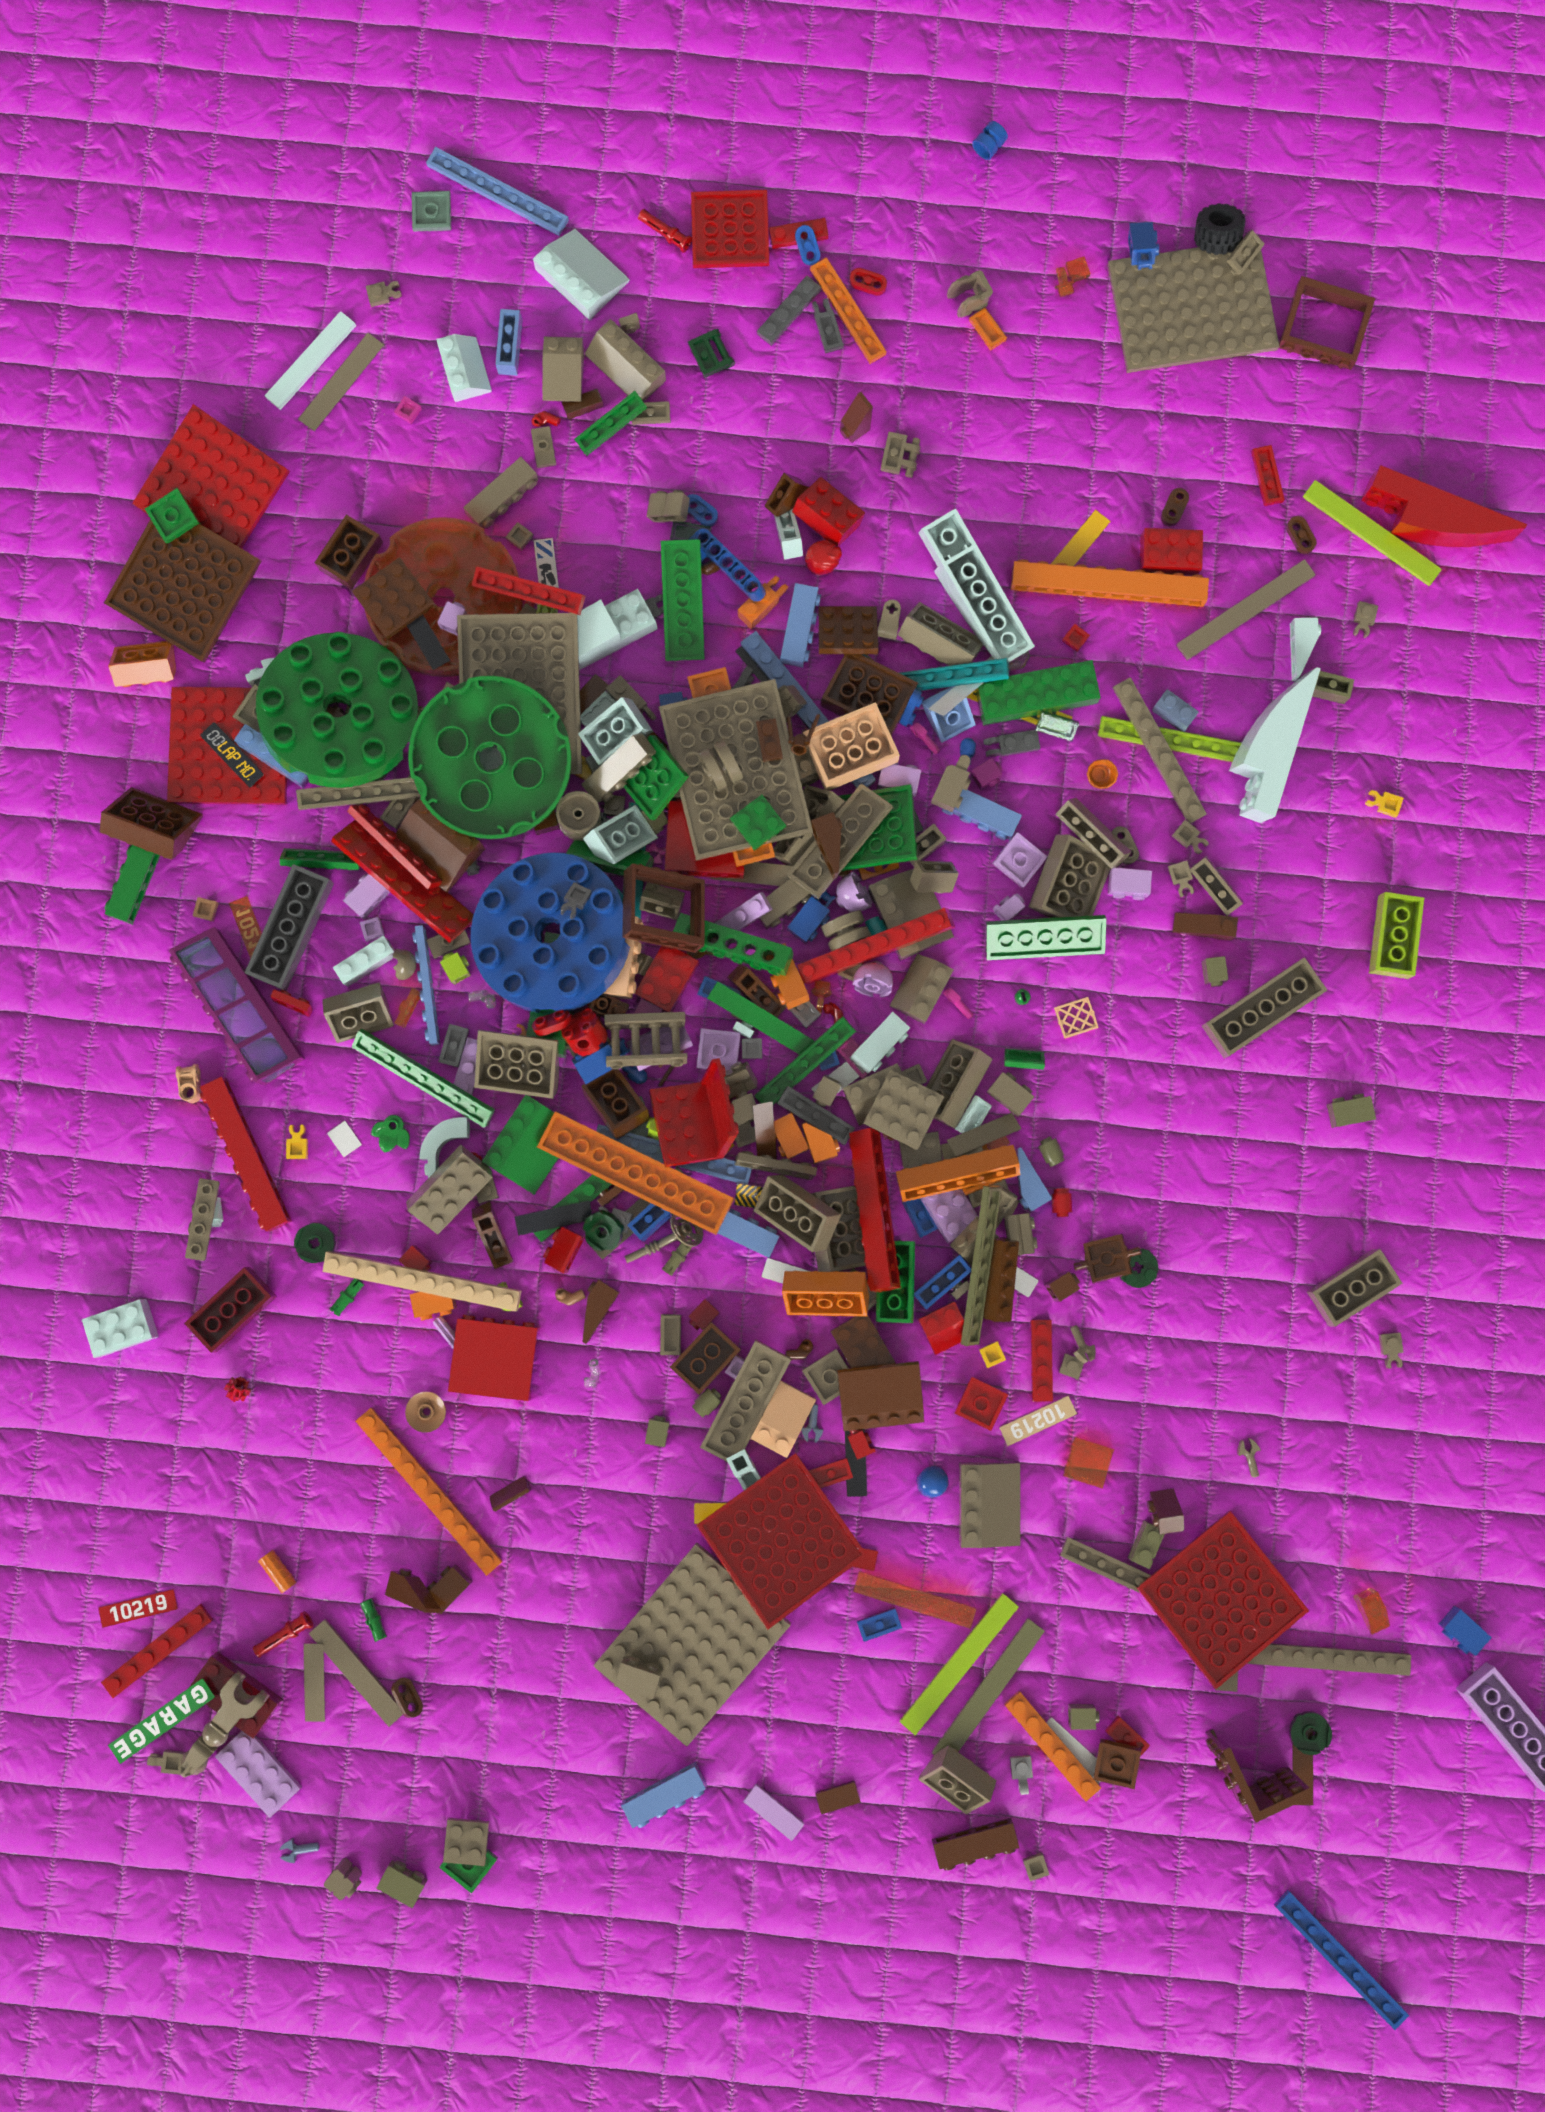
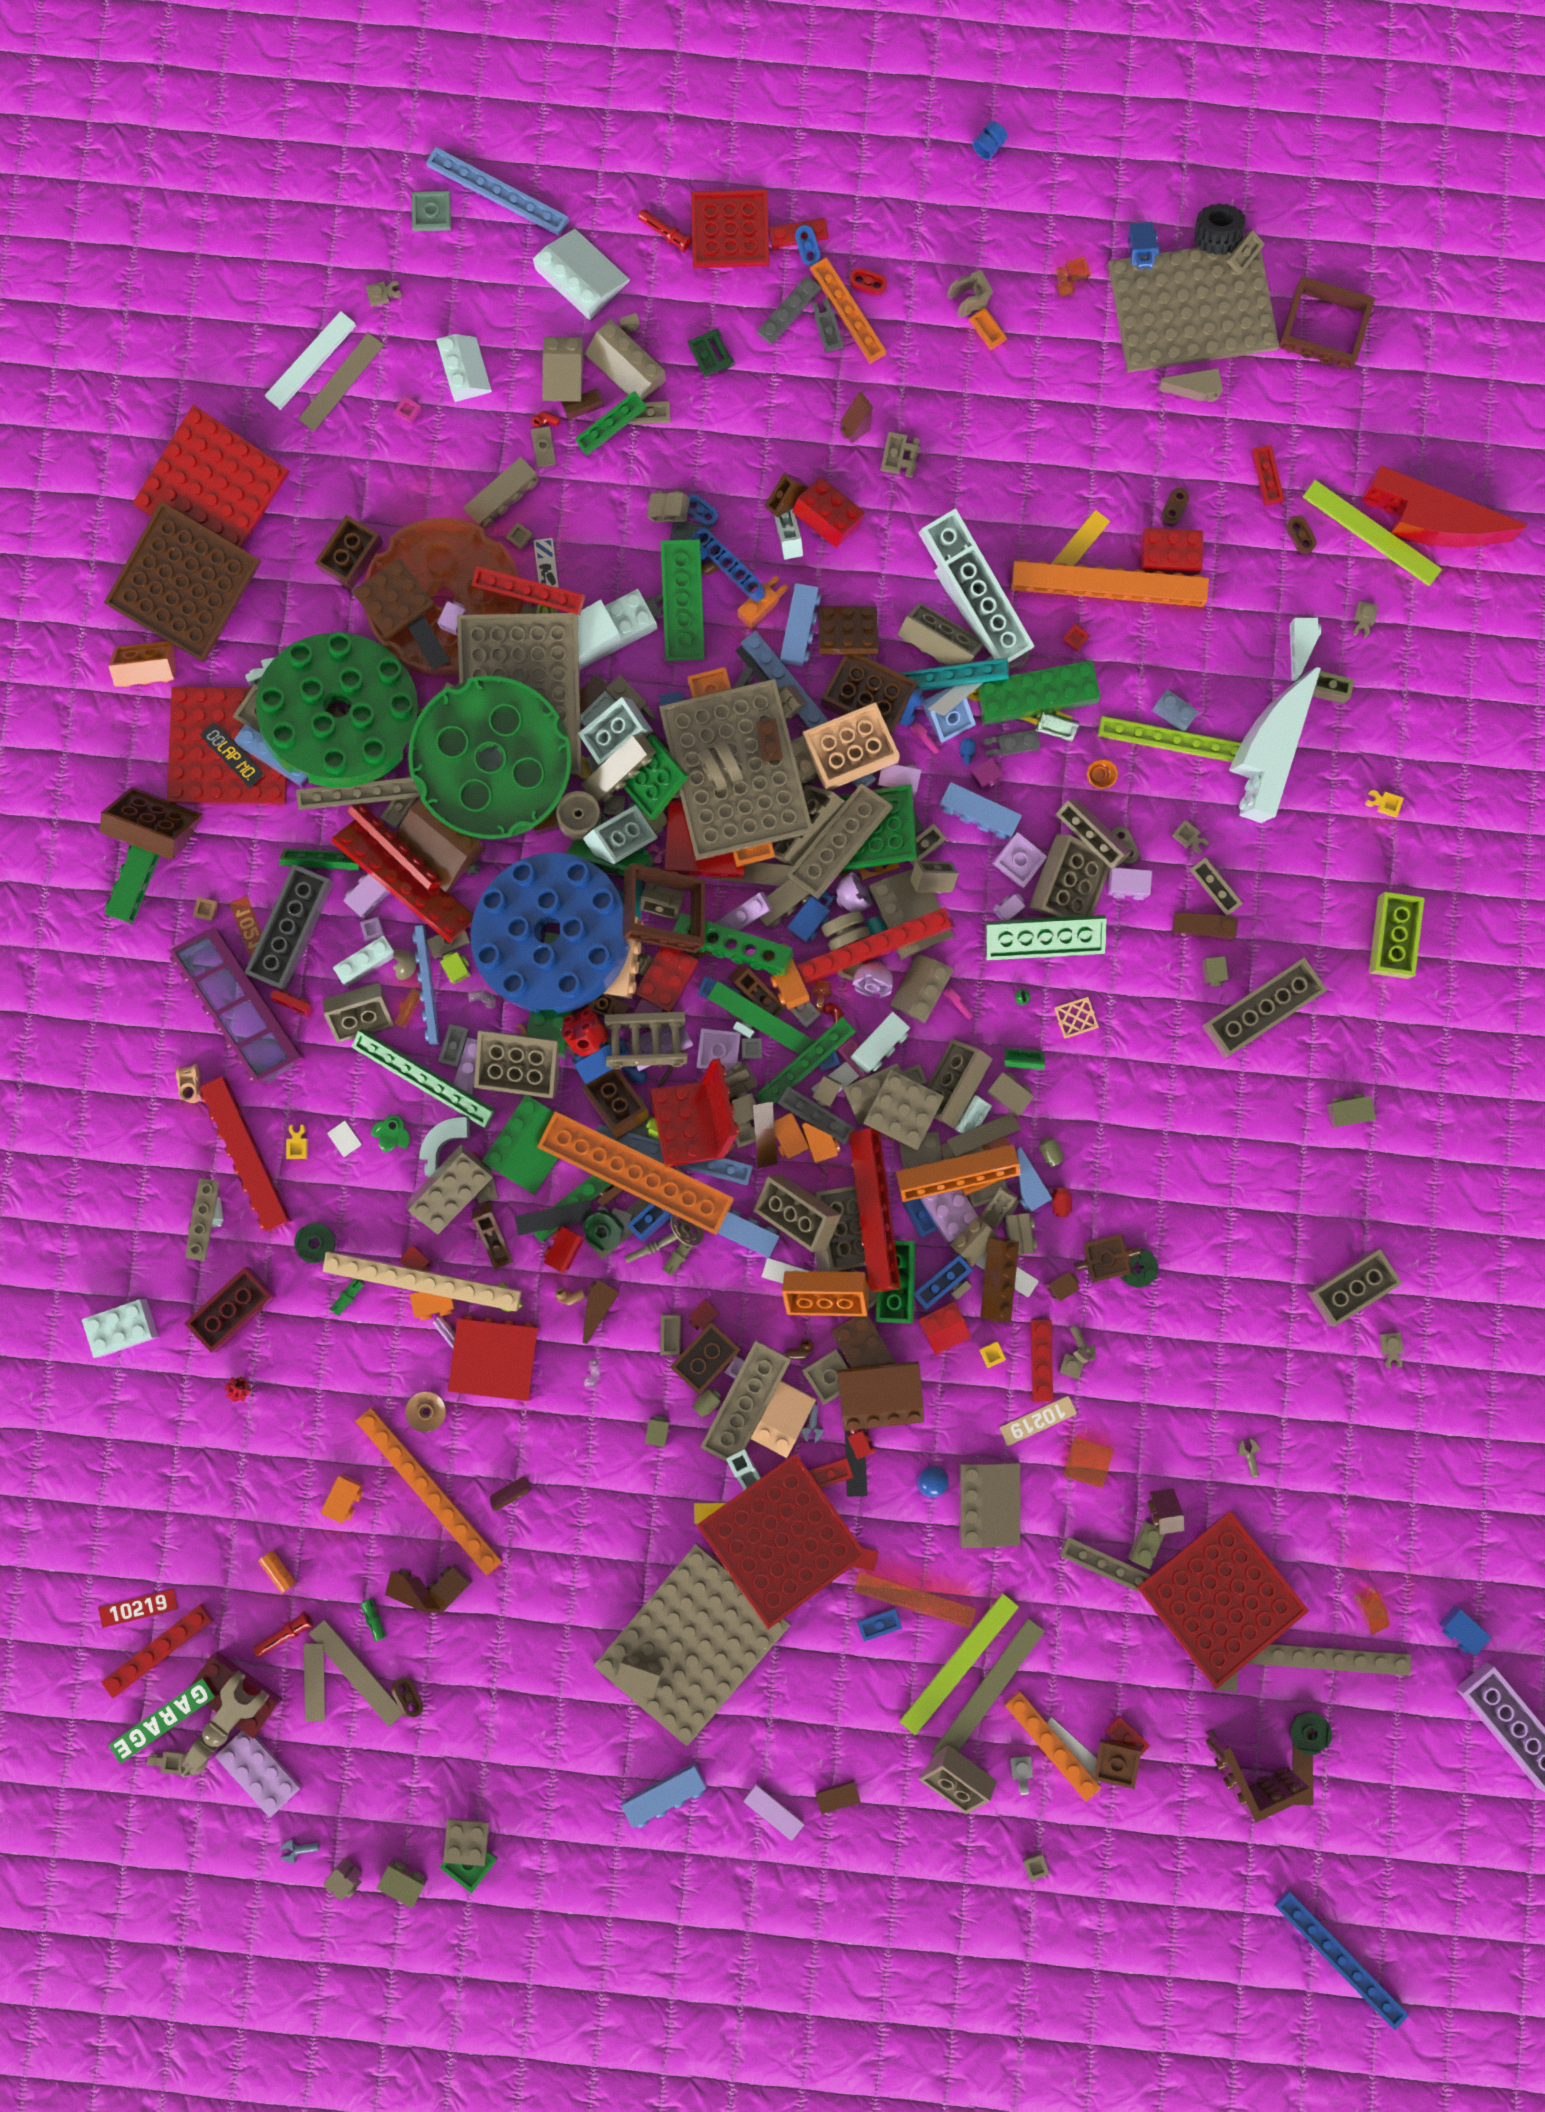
(172, 515): green plate -> none
(342, 1499): none -> orange brick
(509, 342): medium blue brick -> none
(552, 1022): red plate -> none
(575, 898): flat silver plate -> none
(747, 1195): sticker -> none
(758, 822): green plate -> none
(782, 1166): dark tan plate -> none
(800, 741): reddish brown plant -> none
(823, 557): red hair -> none
(828, 838): reddish brown slope -> none
(889, 622): dark tan piece -> none
(951, 785): dark tan hinge -> none
(975, 1844): reddish brown brick -> none
(981, 1265): olive tile -> none
(981, 1403): red plate -> none
(1082, 1716): olive brick -> none
(1159, 750): dark tan plate -> none
(1181, 875): dark tan plate -> none
(1196, 386): none -> dark tan slope
(1245, 610): dark tan tile -> none

